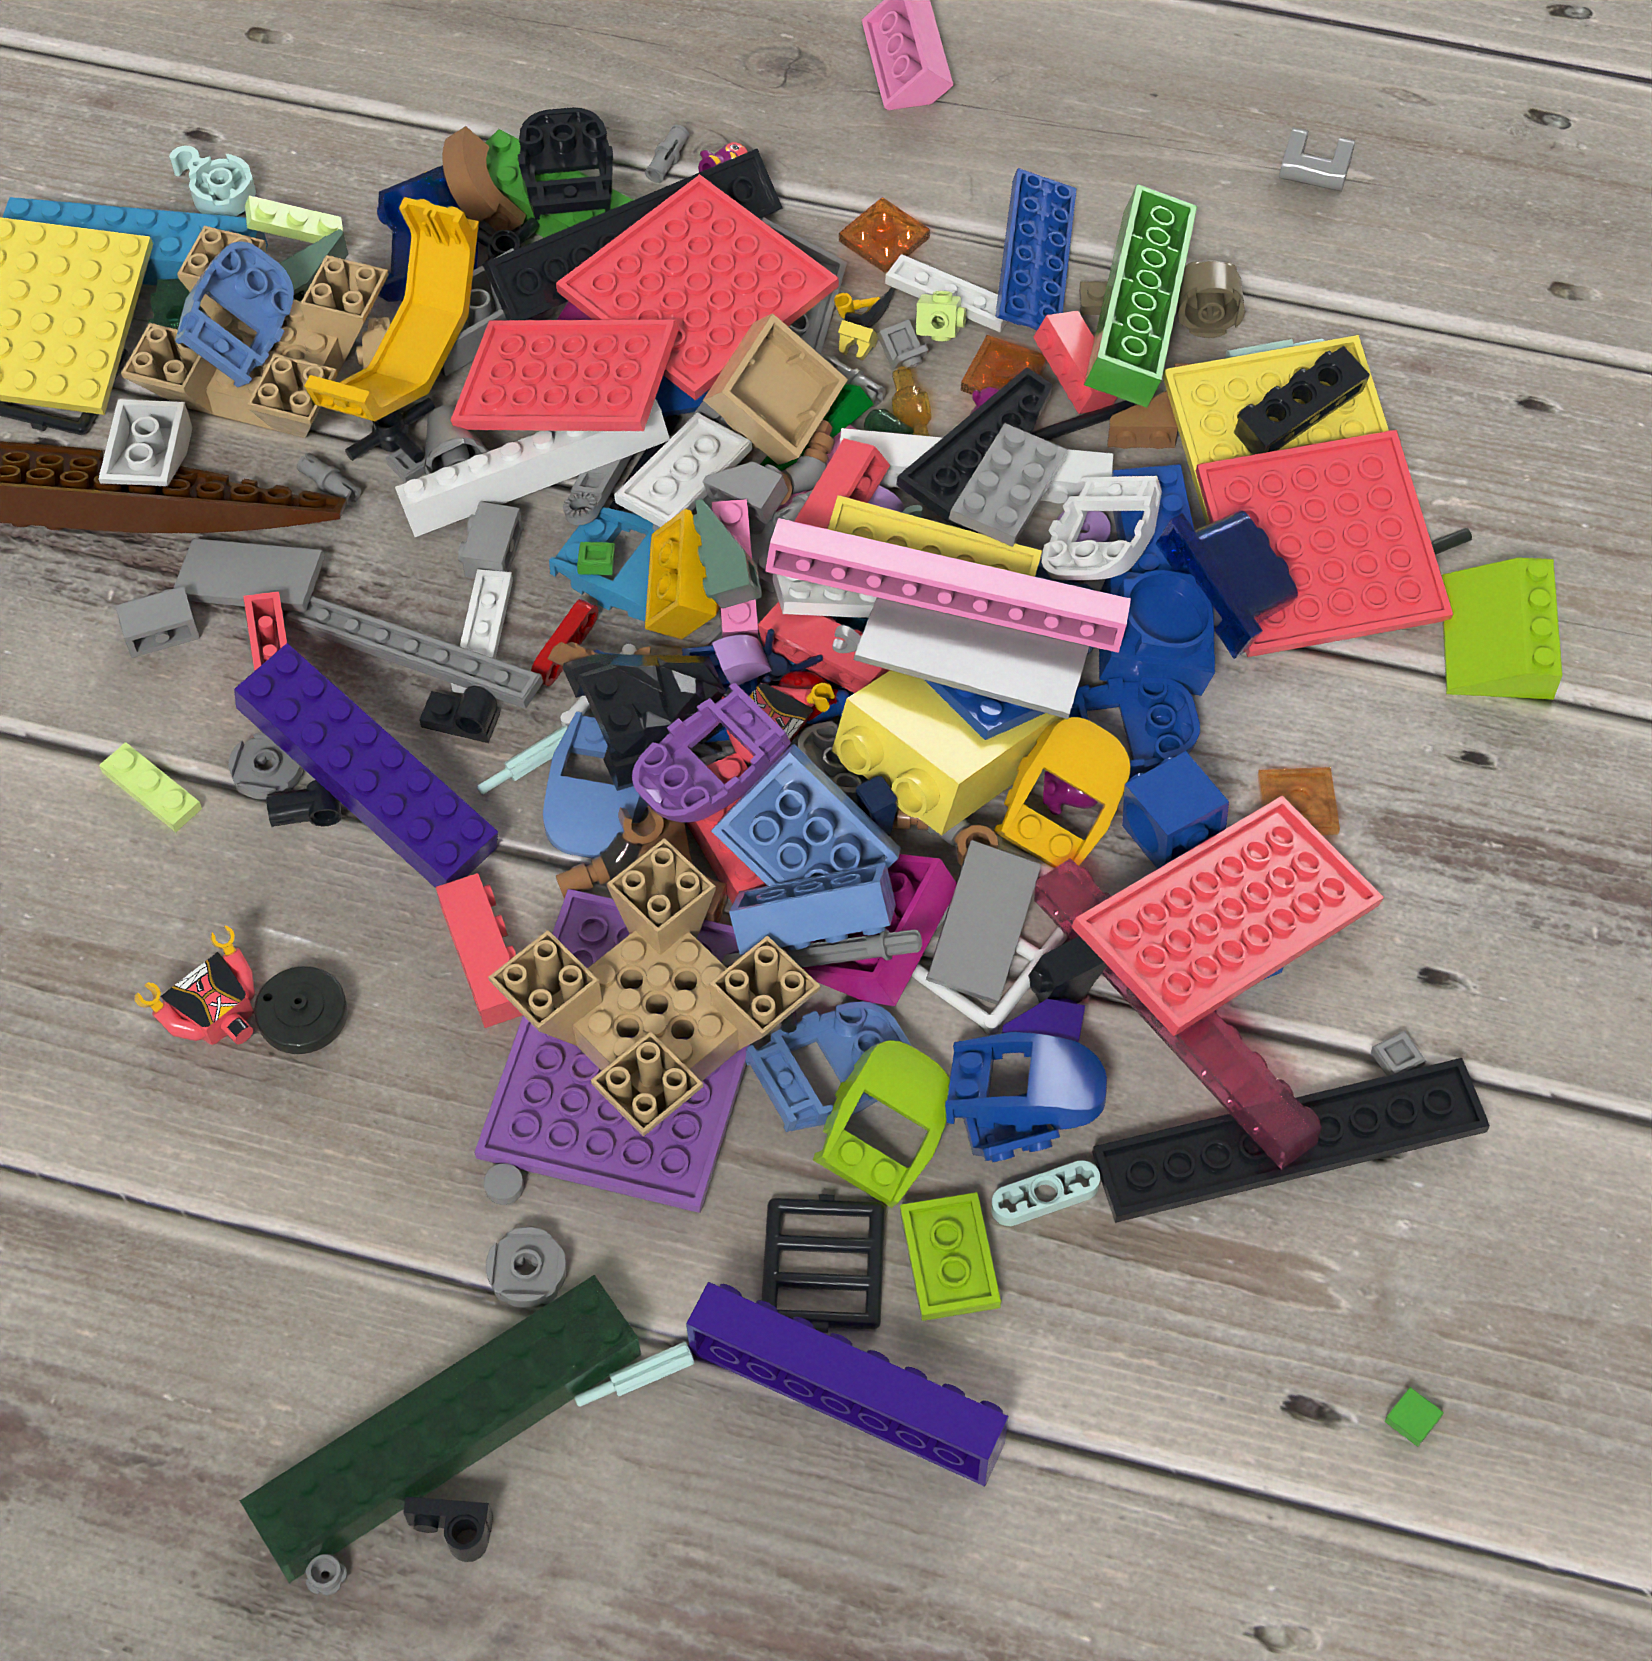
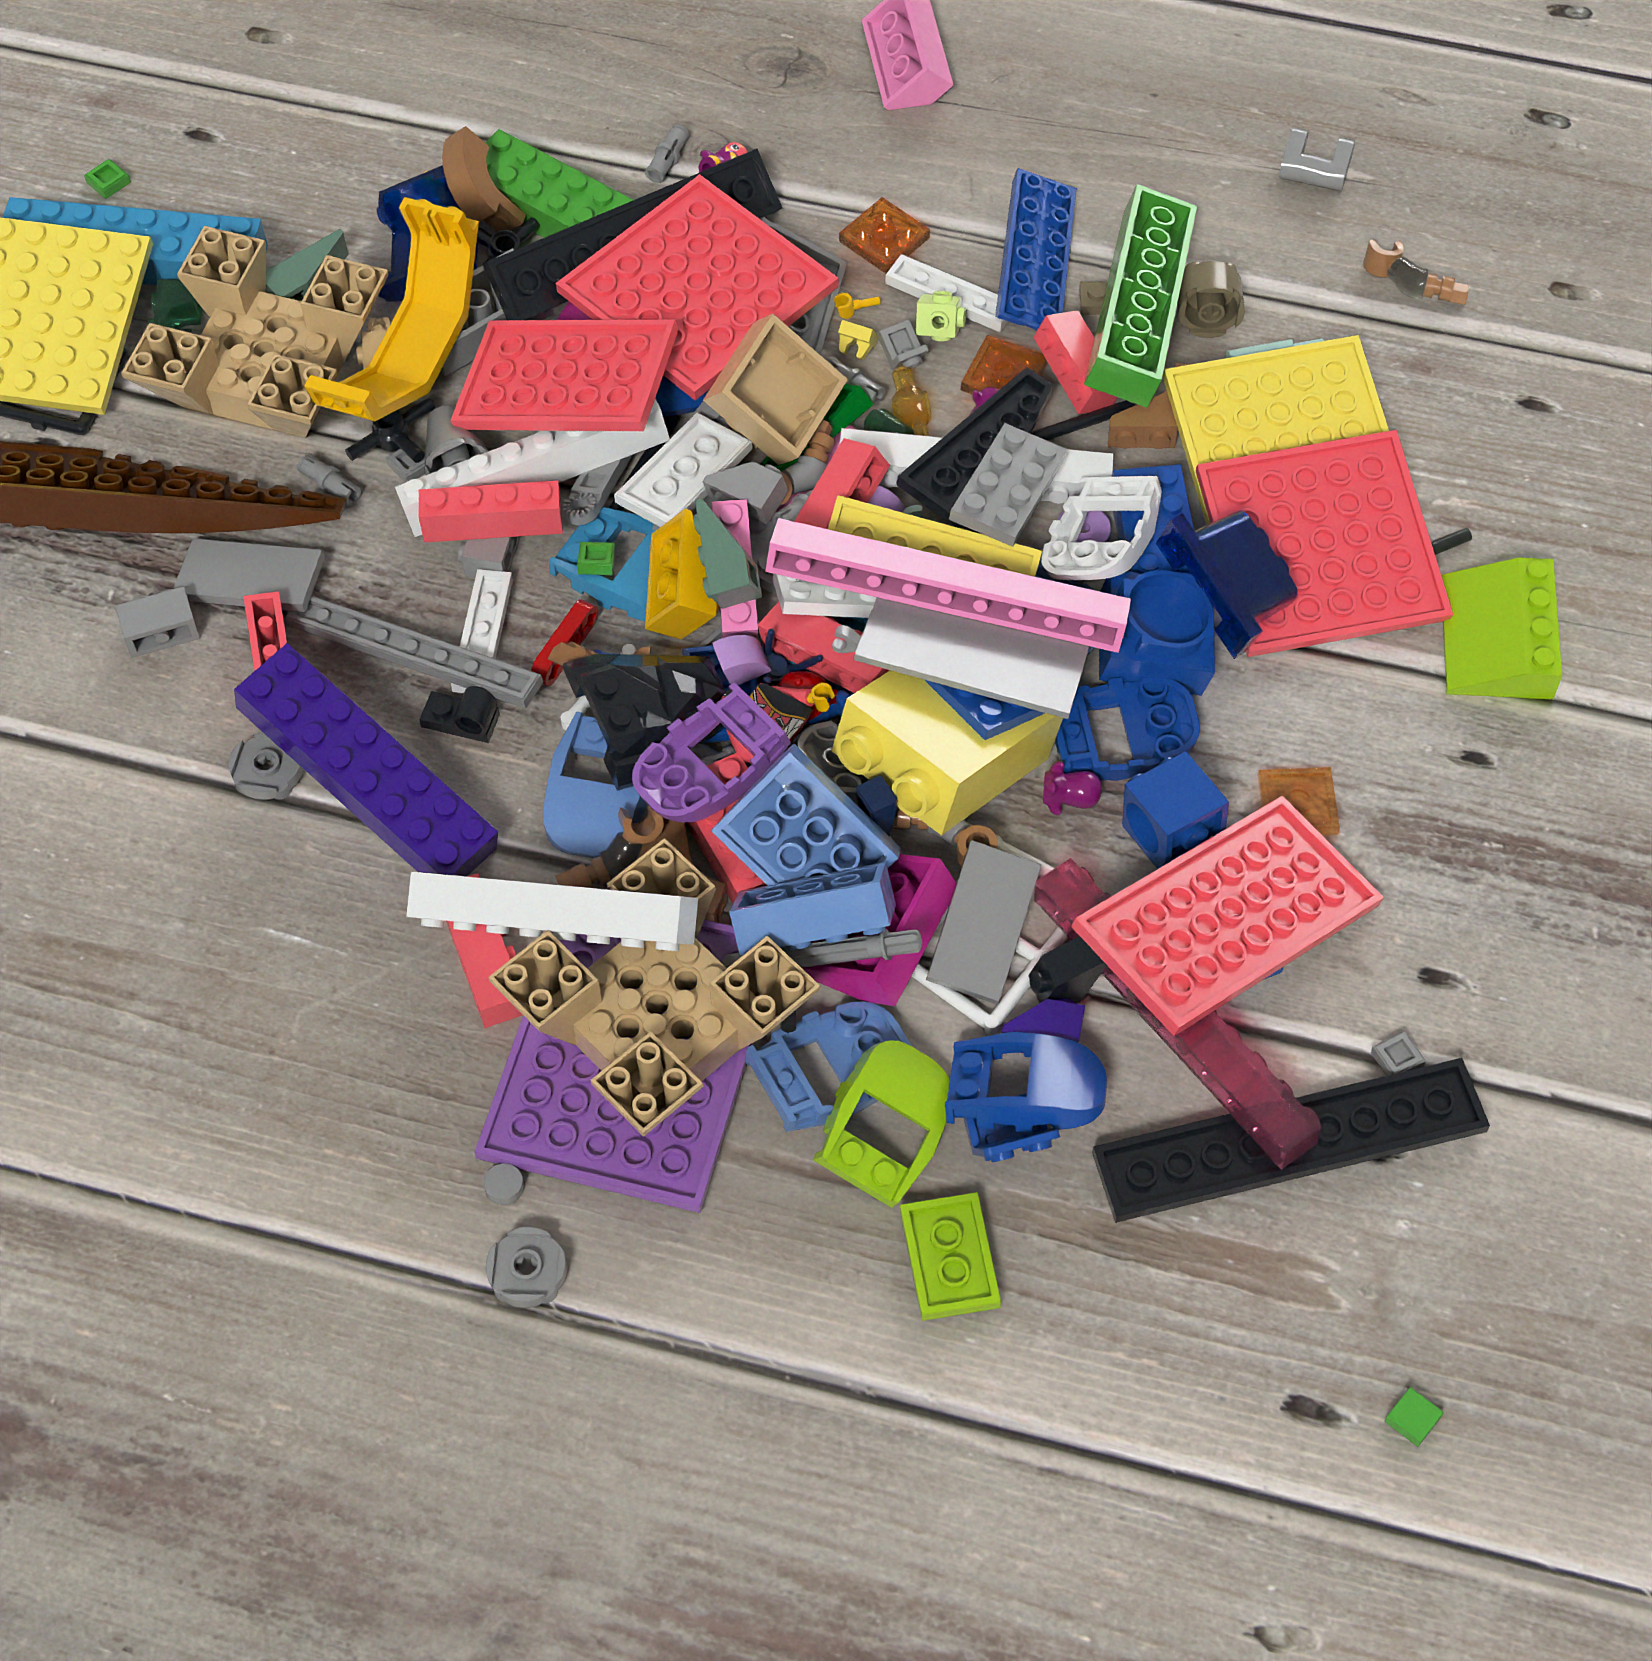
(107, 178): none -> bright green tile
(146, 442): white slope -> none
(150, 787): yellowish green plate -> none
(209, 1000): torso -> none
(216, 184): light aqua piece -> none
(252, 290): medium blue slope -> none
(289, 220): yellowish green plate -> none
(301, 1010): pearl dark grey wheel -> none
(304, 805): black piece -> none
(322, 1564): light grey plate -> none
(441, 1427): clear green brick -> none
(454, 1516): black plate -> none
(490, 511): none -> coral brick
(525, 761): light aqua axle -> none
(553, 908): none -> white brick
(565, 143): black slope -> none
(640, 1373): light aqua axle -> none
(847, 1382): dark purple brick -> none
(873, 312): black bar -> none
(873, 1246): black bar -> none
(1075, 1194): light aqua beam -> none
(1083, 758): yellow slope -> none
(1336, 368): black brick -> none
(1409, 277): none -> medium nougat piece

